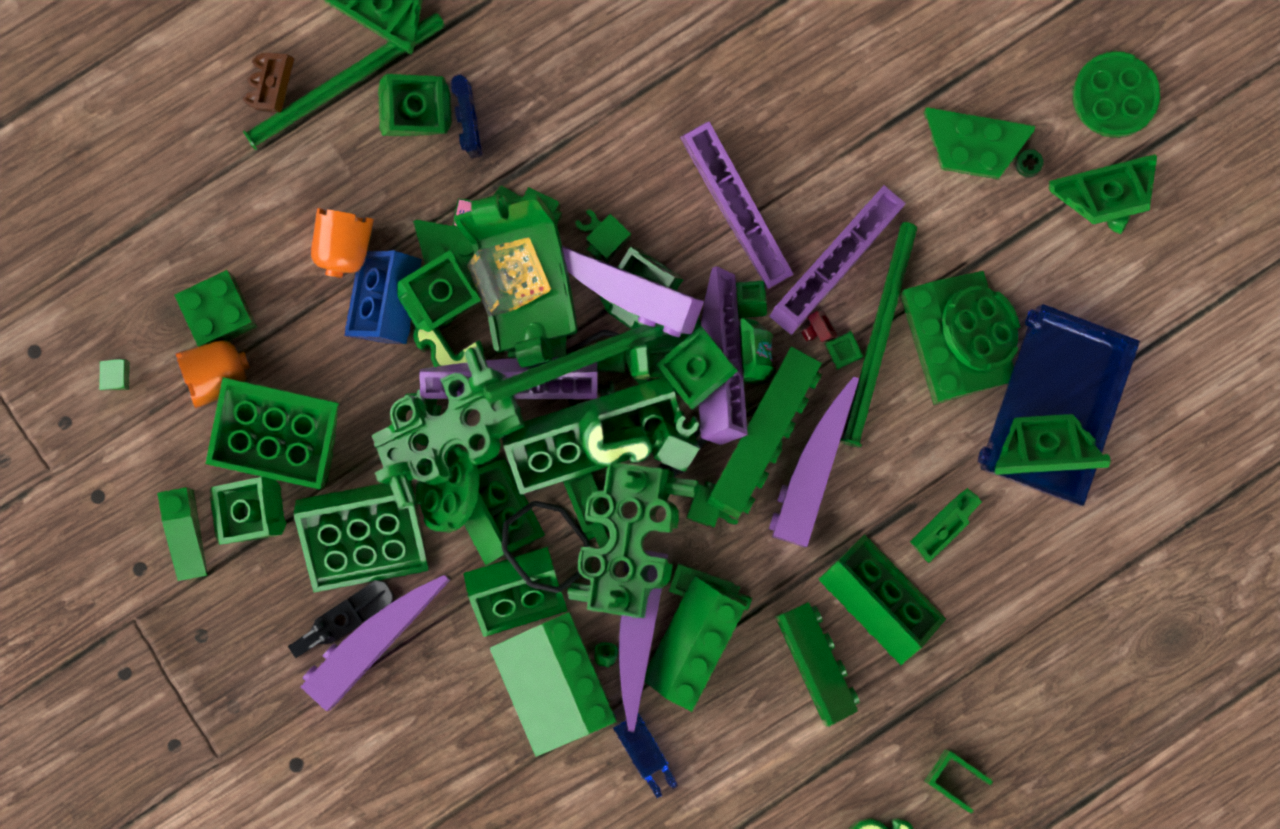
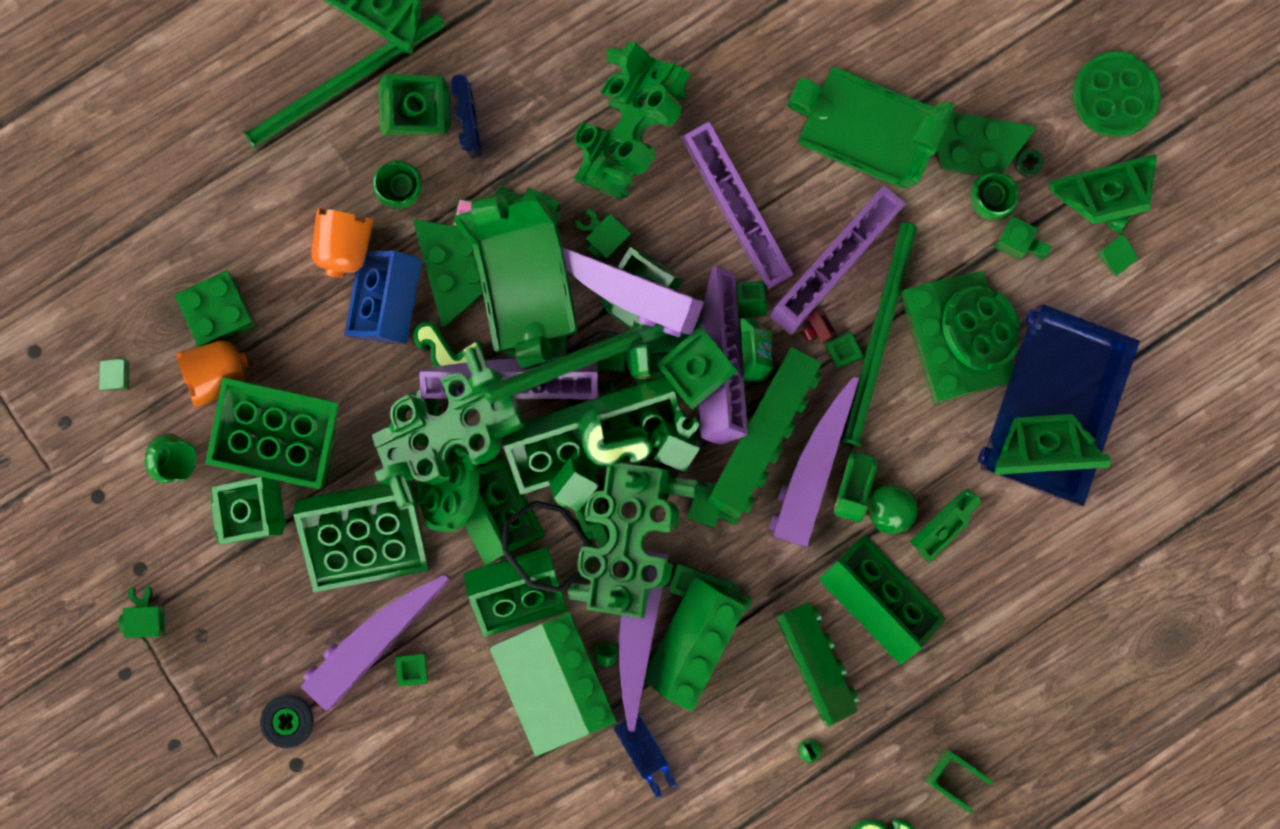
(144, 619): none -> green brick
(170, 458): none -> green hair
(183, 532): green slope -> none
(269, 82): reddish brown plate -> none
(271, 721): none -> black bush
(356, 609): black piece -> none
(397, 184): none -> green hair
(411, 670): none -> green plate
(437, 292): green slope -> none
(508, 276): clear slope -> none
(573, 484): none -> brick
(641, 80): none -> green gear
(803, 753): none -> green hinge
(855, 487): none -> green animal
(869, 126): none -> green panel
(892, 509): none -> green hair
(994, 196): none -> green hair
(1018, 239): none -> green brick
(1118, 255): none -> green slope

